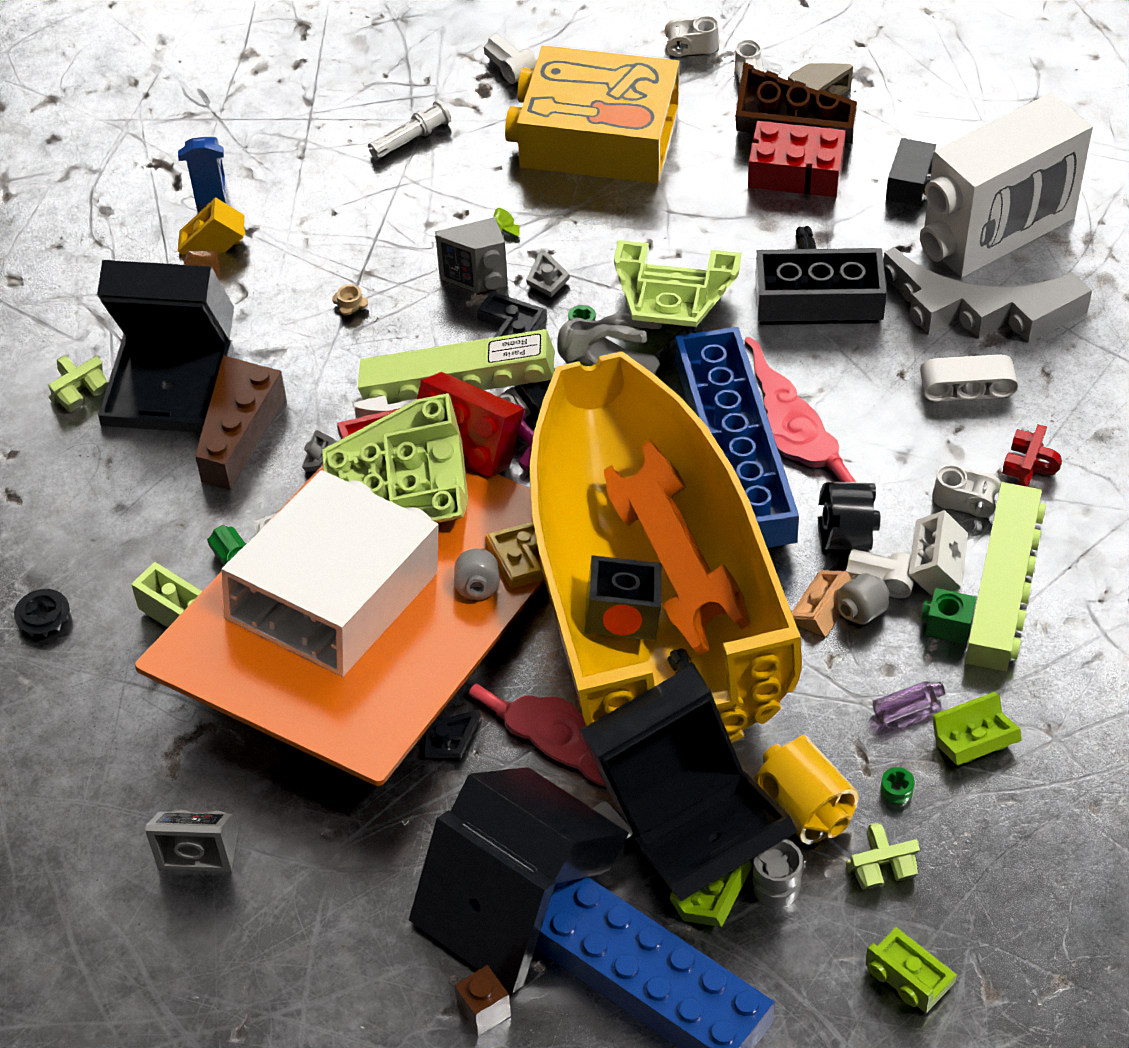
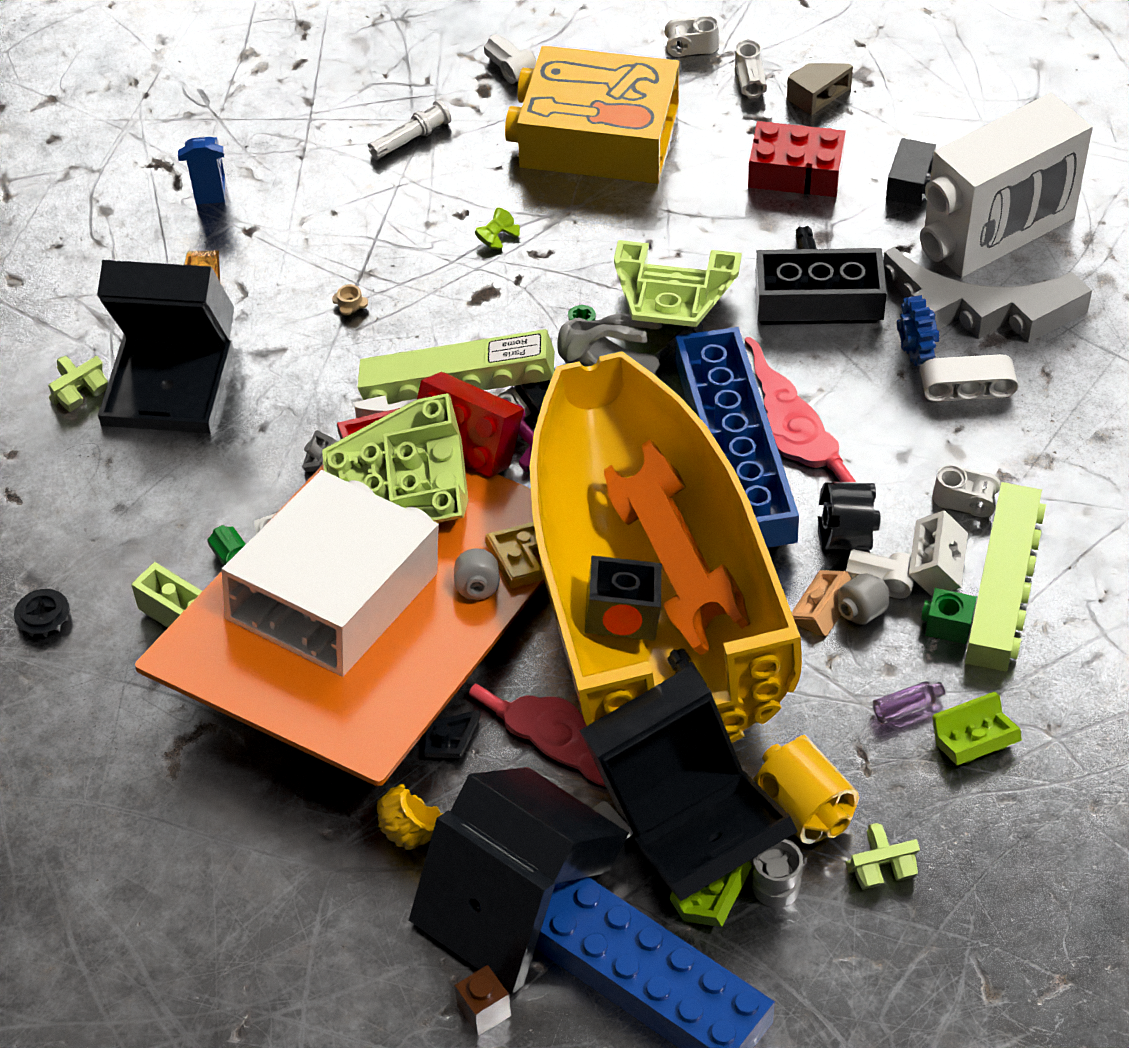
(193, 840): light grey slope -> none
(212, 229): yellow slope -> none
(237, 418): reddish brown wedge -> none
(406, 818): none -> yellow hair
(473, 255): light grey slope -> none
(511, 314): black tile -> none
(547, 274): light grey piece -> none
(778, 100): reddish brown wedge -> none
(897, 796): green bush -> none
(910, 970): lime bracket -> none
(917, 330): none -> blue gear
(1032, 446): red hips -> none

